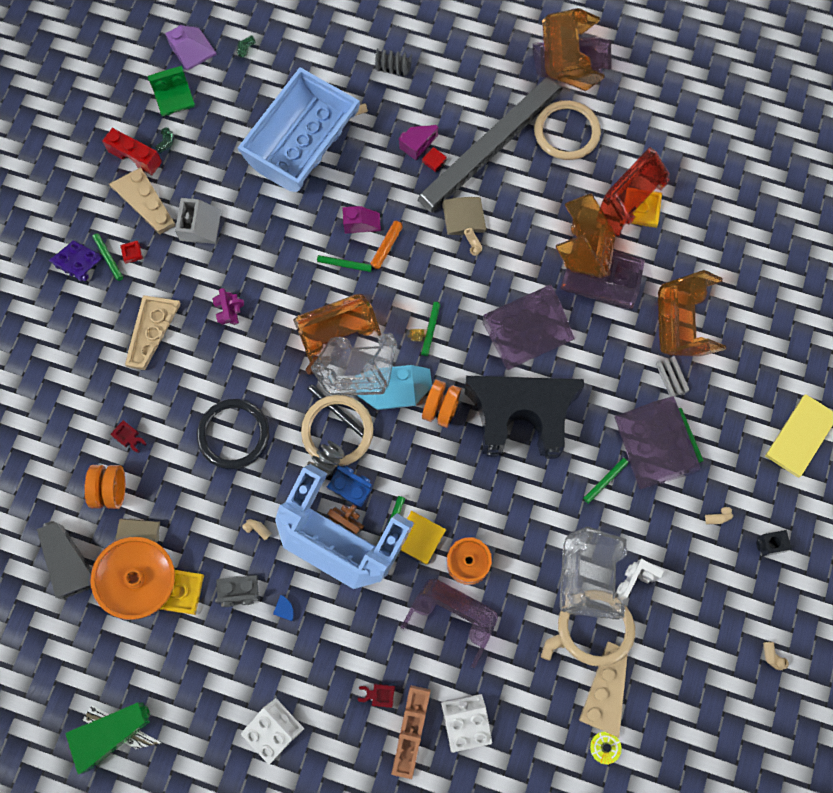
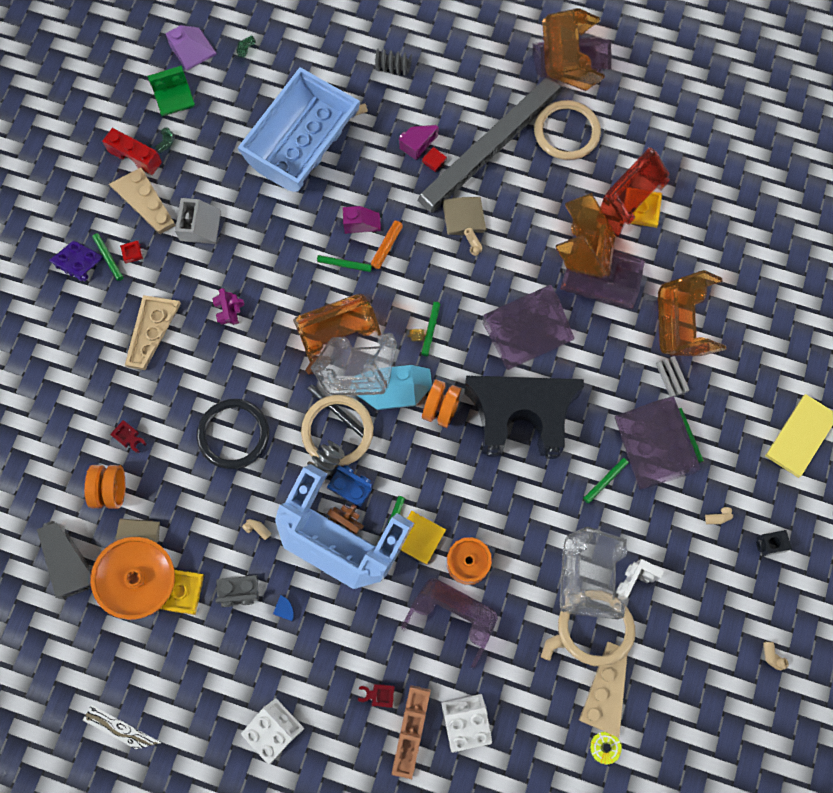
(103, 736): green slope -> none

